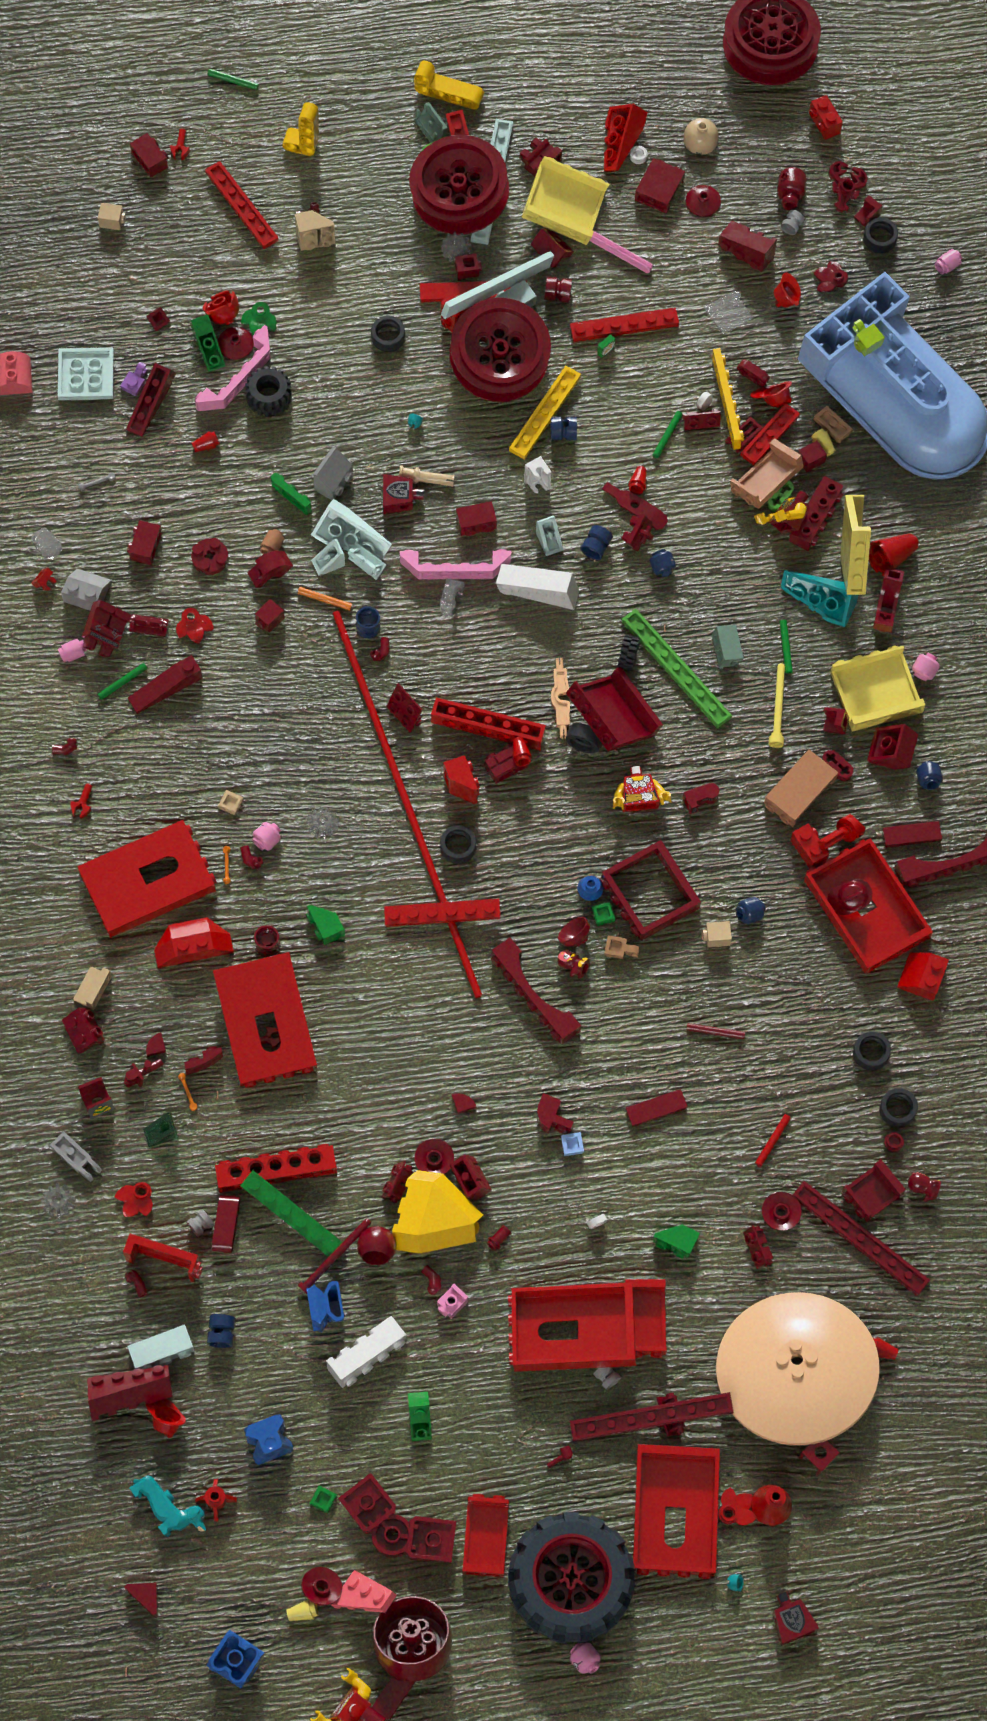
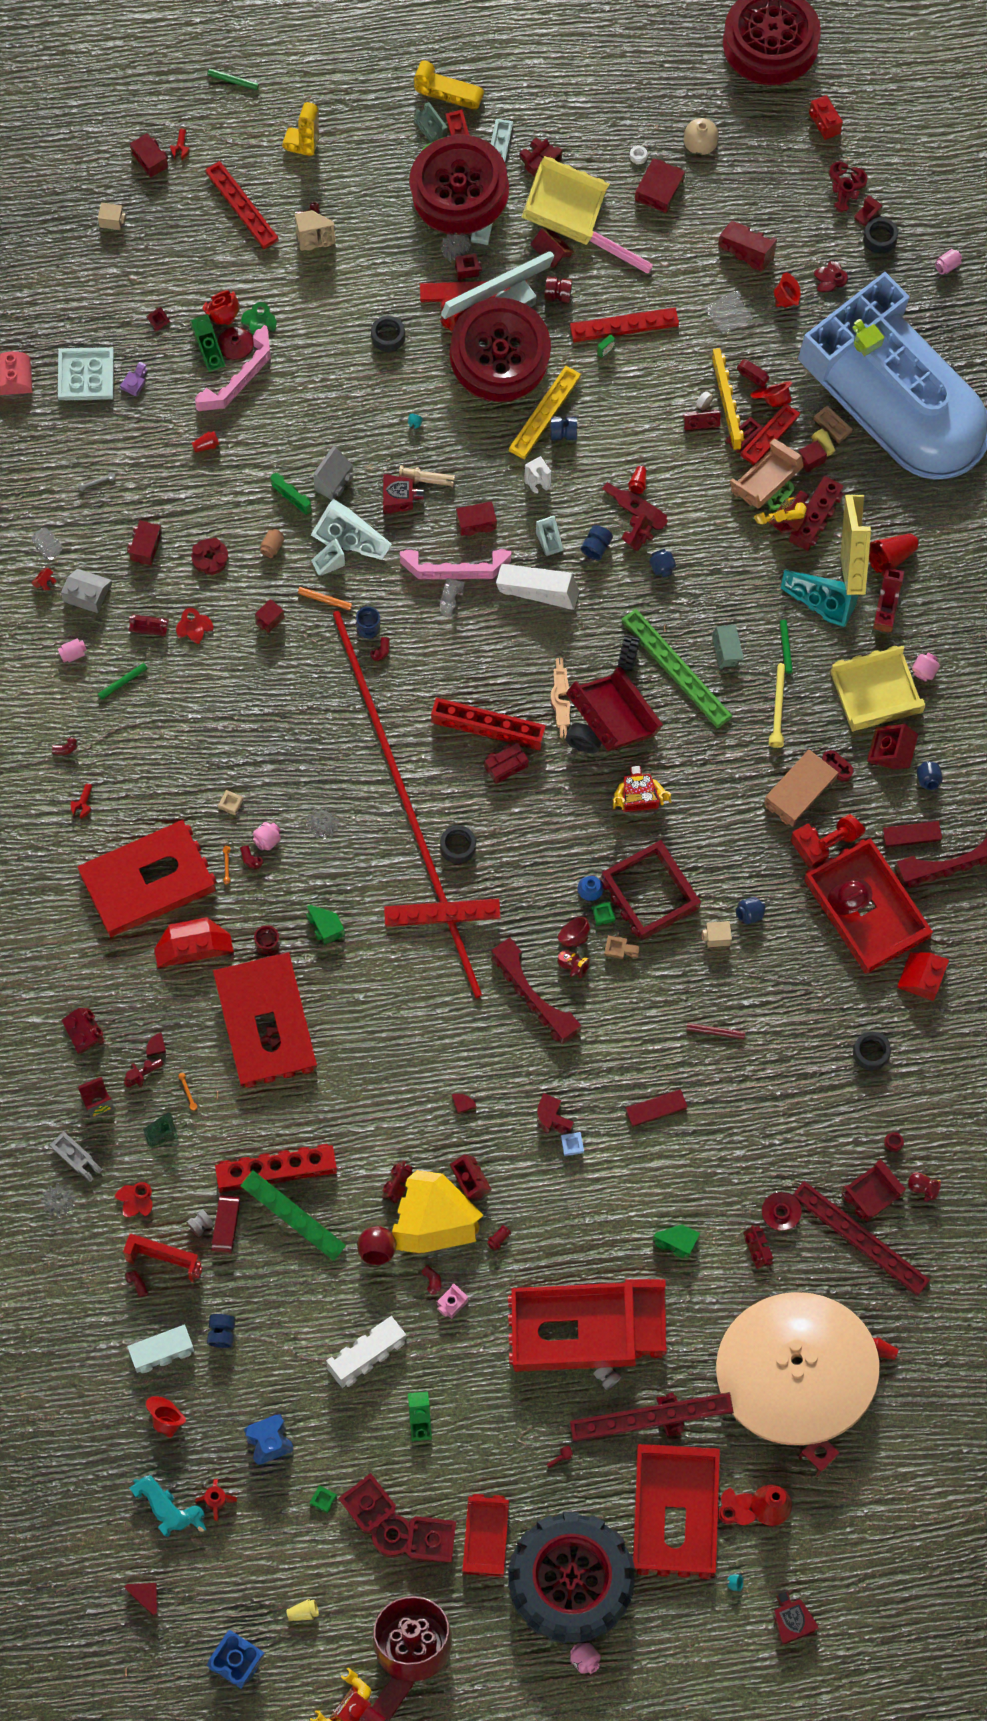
(92, 987): tan panel -> none
(104, 628): dark red hips -> none
(127, 1389): dark red wedge -> none
(150, 399): dark red slope -> none
(166, 684): dark red slope -> none
(210, 1057): dark red slope -> none
(268, 404): black tyre -> none
(269, 565): dark red brick -> none
(321, 1578): dark red dish -> none
(325, 1306): blue piece -> none
(335, 1255): dark red bar -> none
(364, 1594): coral wing -> none
(366, 561): light aqua hinge -> none
(404, 708): dark red hinge -> none
(434, 1148): dark red dish -> none
(460, 779): red slope -> none
(521, 753): red cone -> none
(597, 1221): white tile -> none
(623, 128): red wedge -> none
(666, 436): green bar -> none
(700, 795): dark red leg -> none
(701, 206): dark red dish -> none
(772, 1141): red bar -> none
(791, 187): dark red piece -> none
(792, 222): light grey wheel -> none
(836, 720): dark red panel -> none
(908, 1096): black tyre -> none

